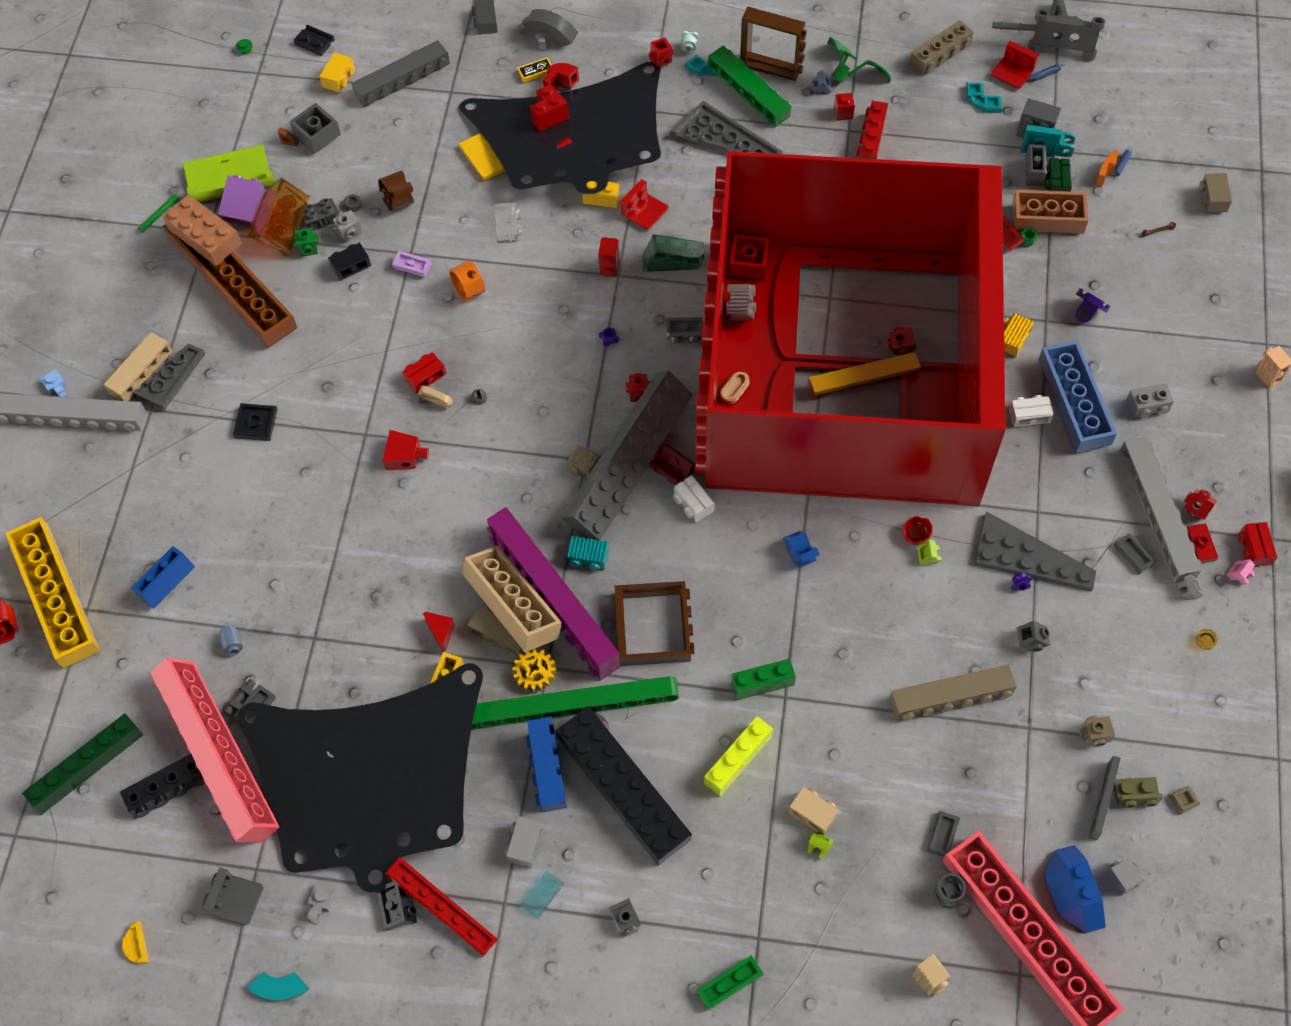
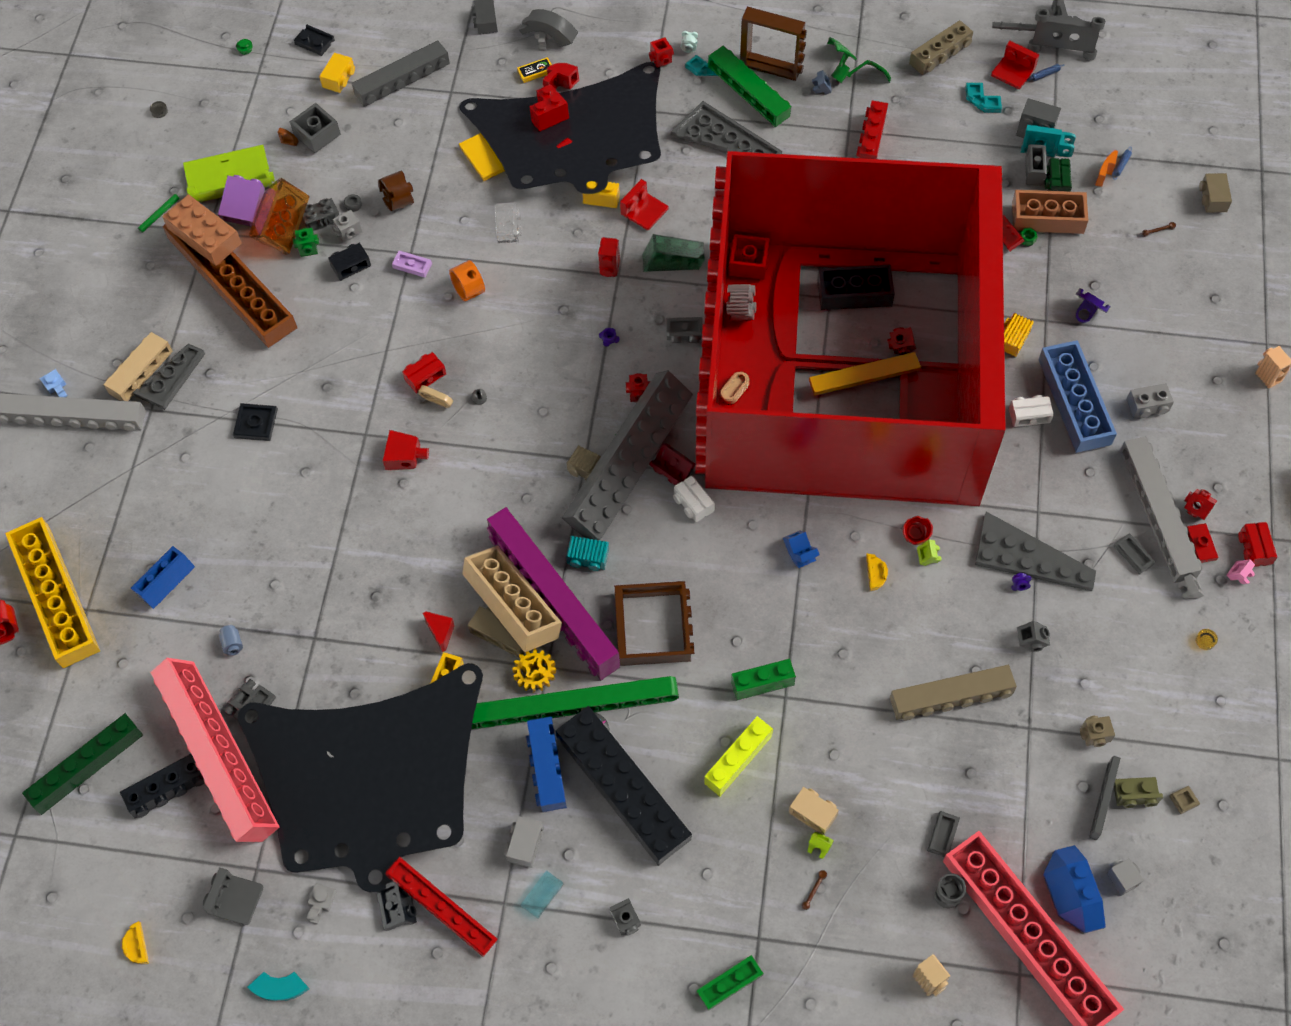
(158, 109): none -> clear smoke tile
(822, 875): none -> reddish brown hinge
(844, 106): red brick -> none
(855, 287): none -> black brick
(877, 571): none -> yellow tile

